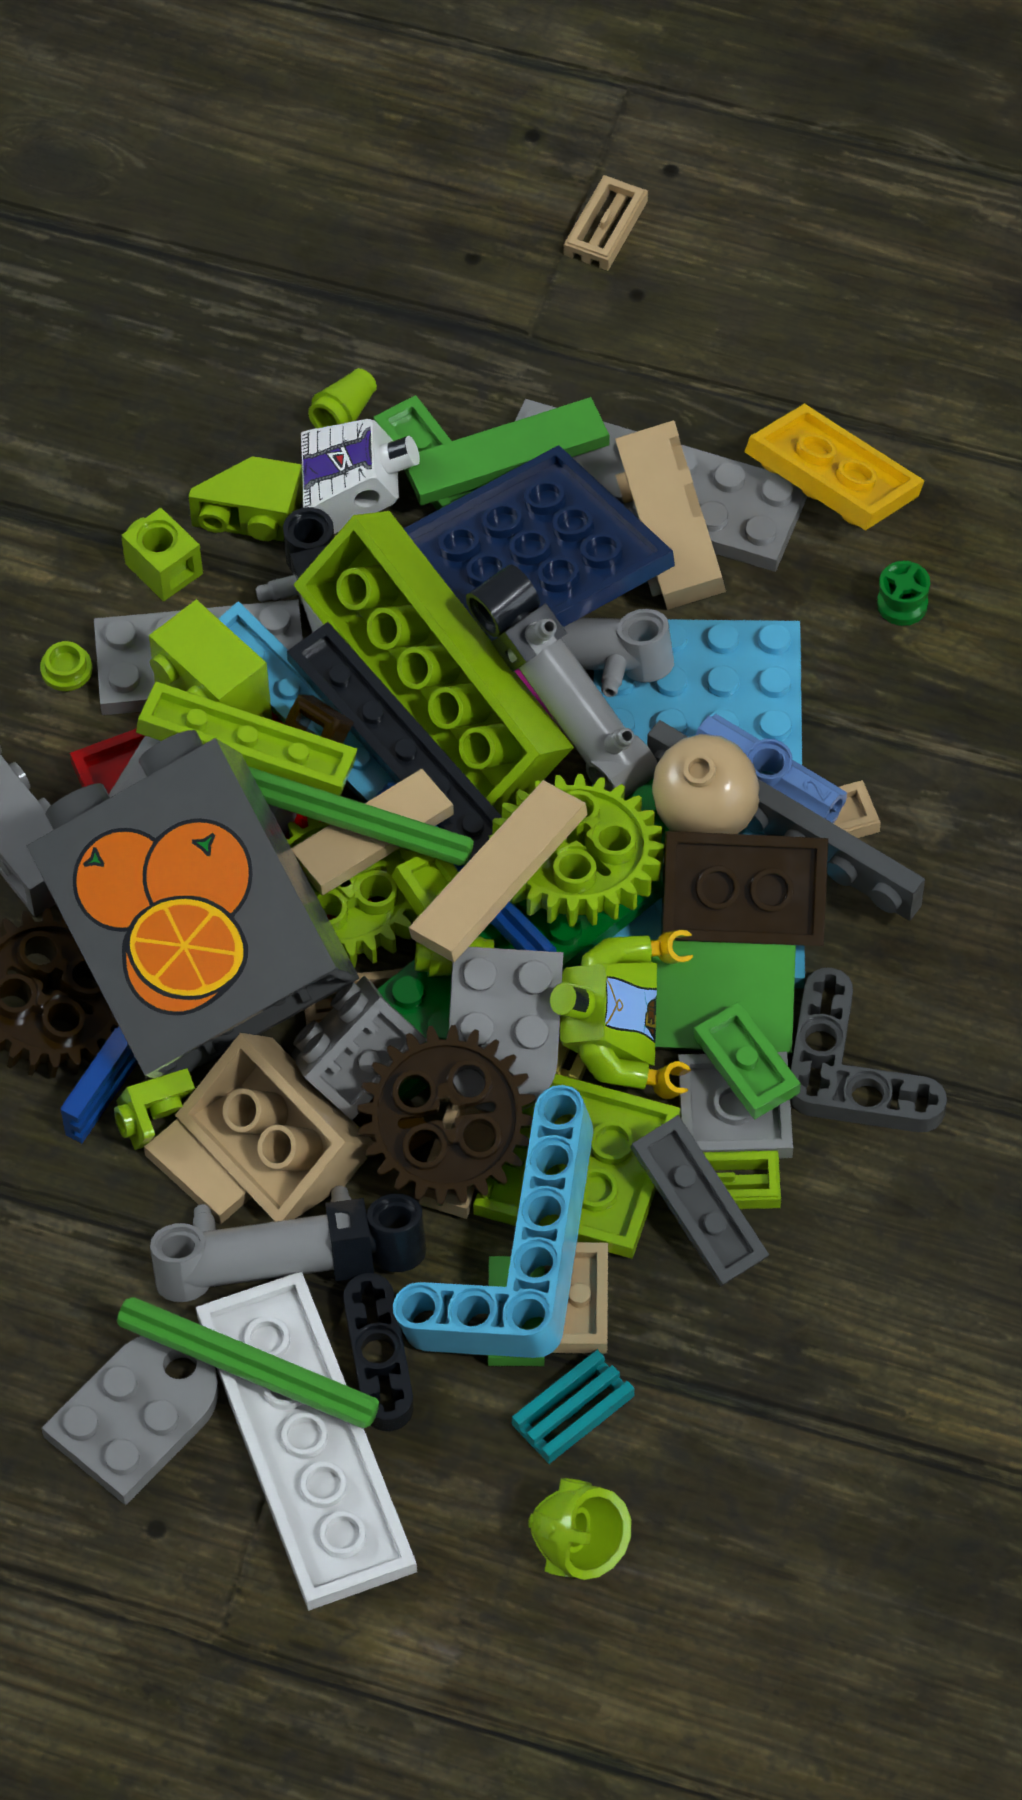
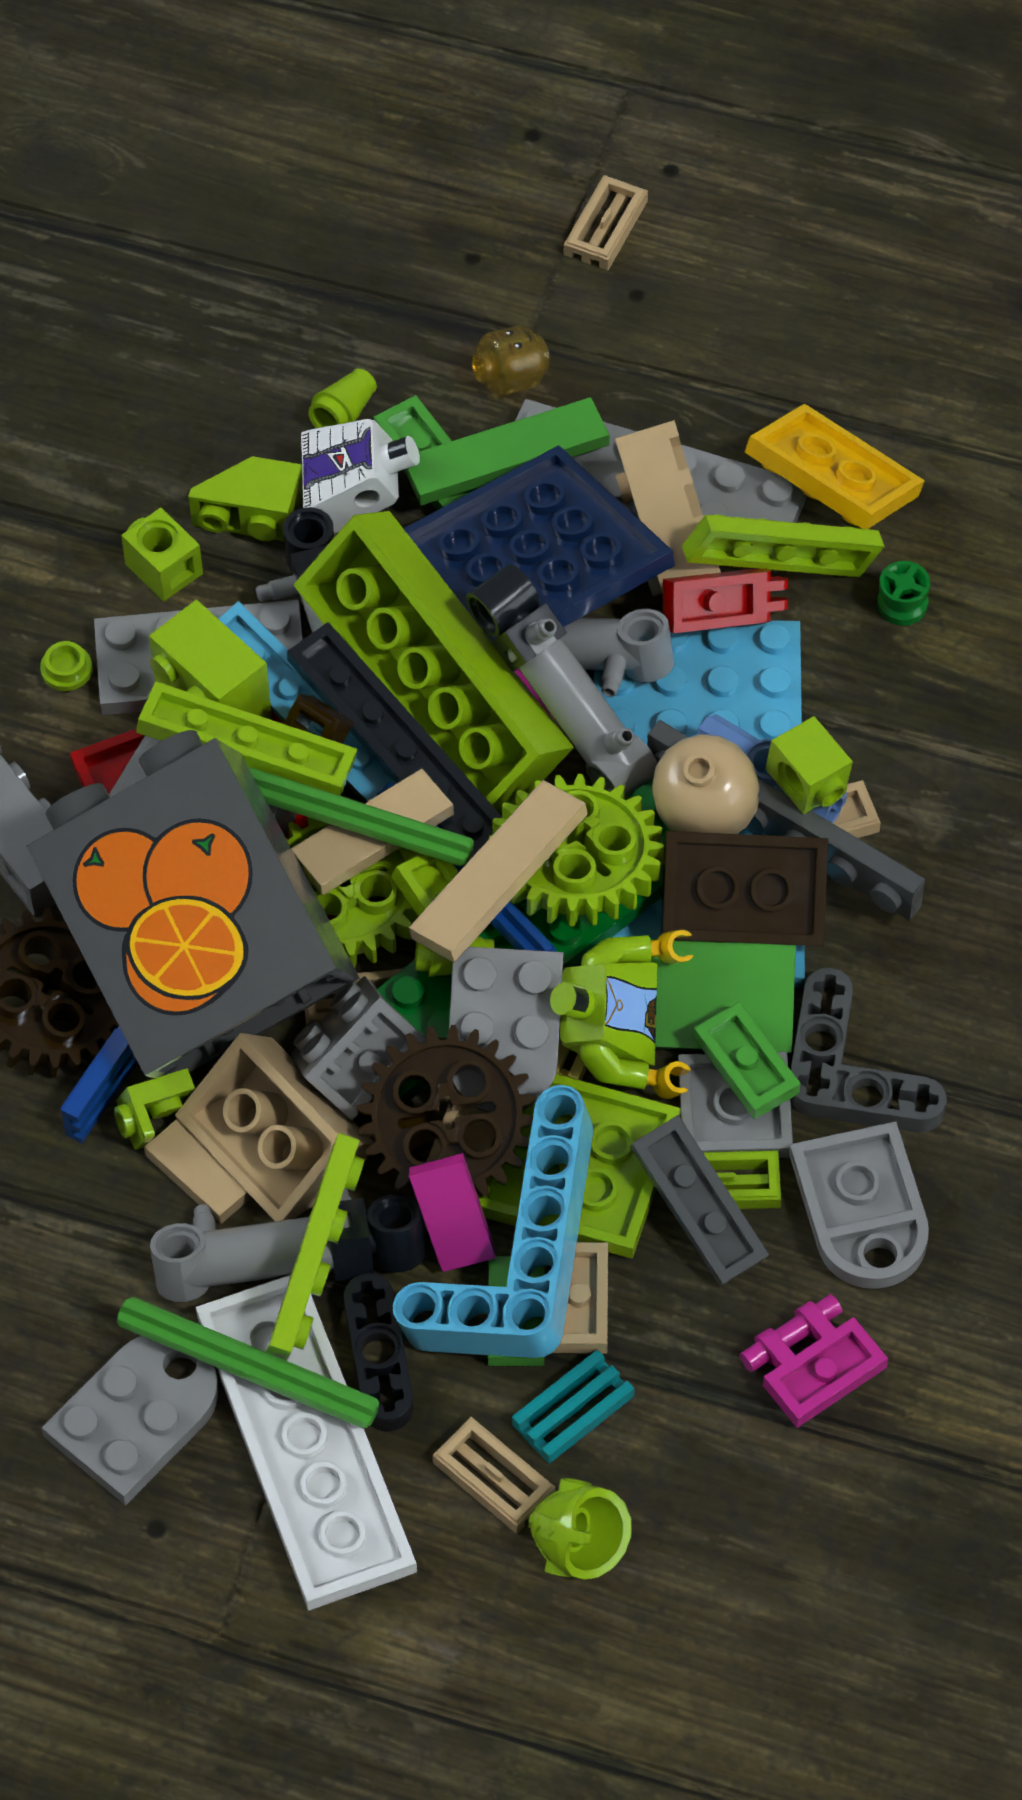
(308, 1270): none -> lime plate
(452, 1212): none -> dark pink tile
(481, 1492): none -> tan tile
(510, 360): none -> clear yellow head
(722, 599): none -> hinge
(782, 546): none -> lime plate
(809, 766): none -> lime brick
(823, 1371): none -> dark pink plate
(862, 1199): none -> light grey plate

